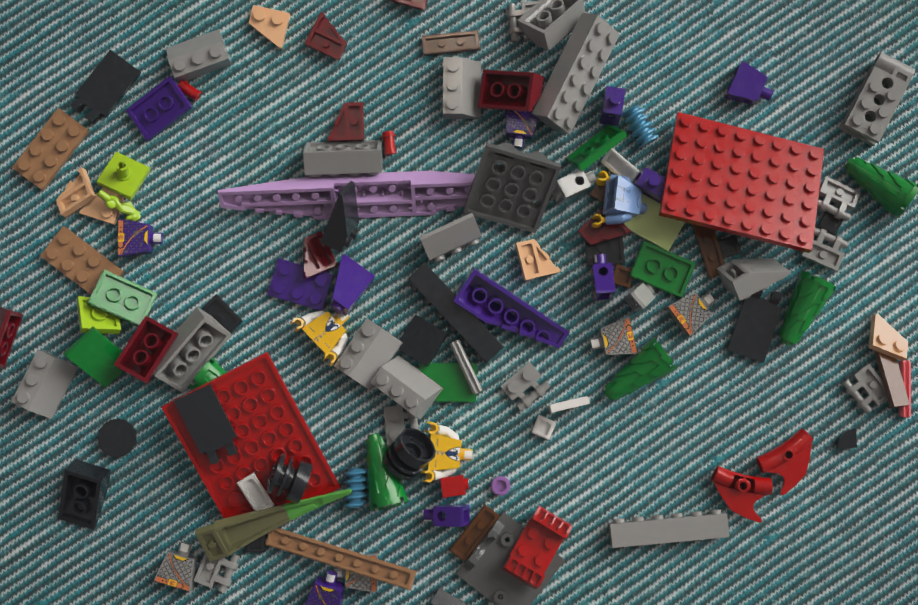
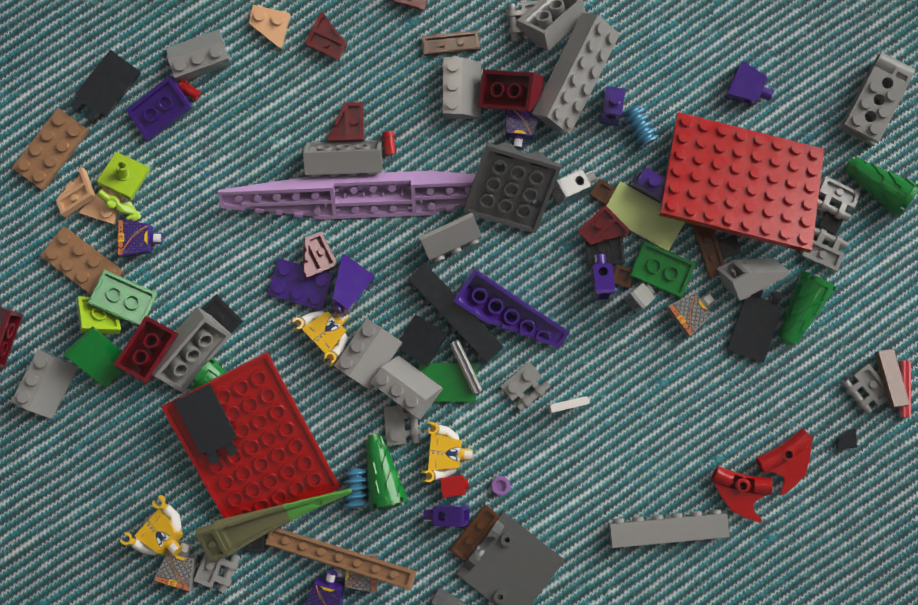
(83, 493): black slope -> none
(117, 437): black tile -> none
(159, 533): none -> torso
(255, 492): white tile -> none
(289, 478): black wheel -> none
(343, 220): black slope -> none
(409, 454): black wheel -> none
(534, 261): light nougat wing -> none
(536, 547): red plate -> none
(543, 427): white tile -> none
(595, 147): green tile -> none
(616, 339): torso -> none
(619, 165): white tile -> none
(621, 200): medium blue torso -> none
(642, 369): green cone -> none
(886, 339): light nougat wing -> none

